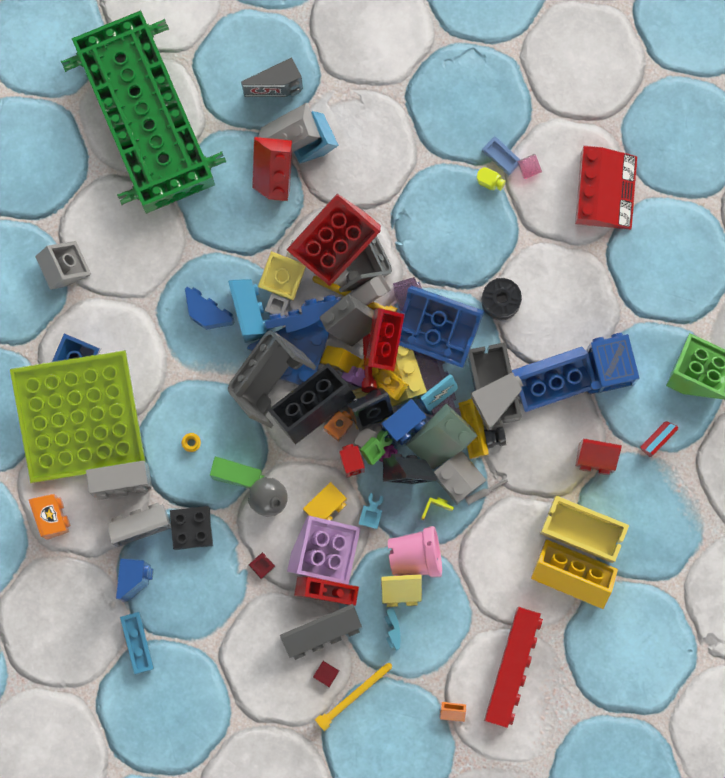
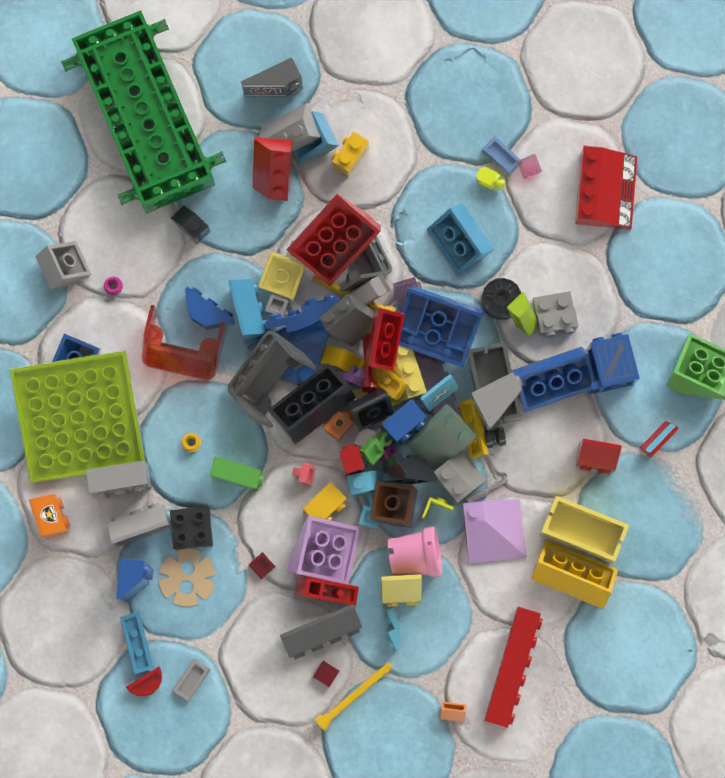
(111, 280): none -> dark pink plate
(146, 684): none -> red plate
(177, 359): none -> clear red windscreen
(191, 224): none -> black slope
(191, 680): none -> light grey tile
(200, 585): none -> tan piece
(268, 497): dark grey cylinder -> none
(305, 473): none -> coral tile
(350, 154): none -> yellow brick
(364, 482): none -> medium azure slope
(394, 504): none -> reddish brown slope
(460, 238): none -> dark azure slope
(493, 530): none -> lavender slope
(523, 314): none -> lime brick
(555, 314): none -> light grey plate

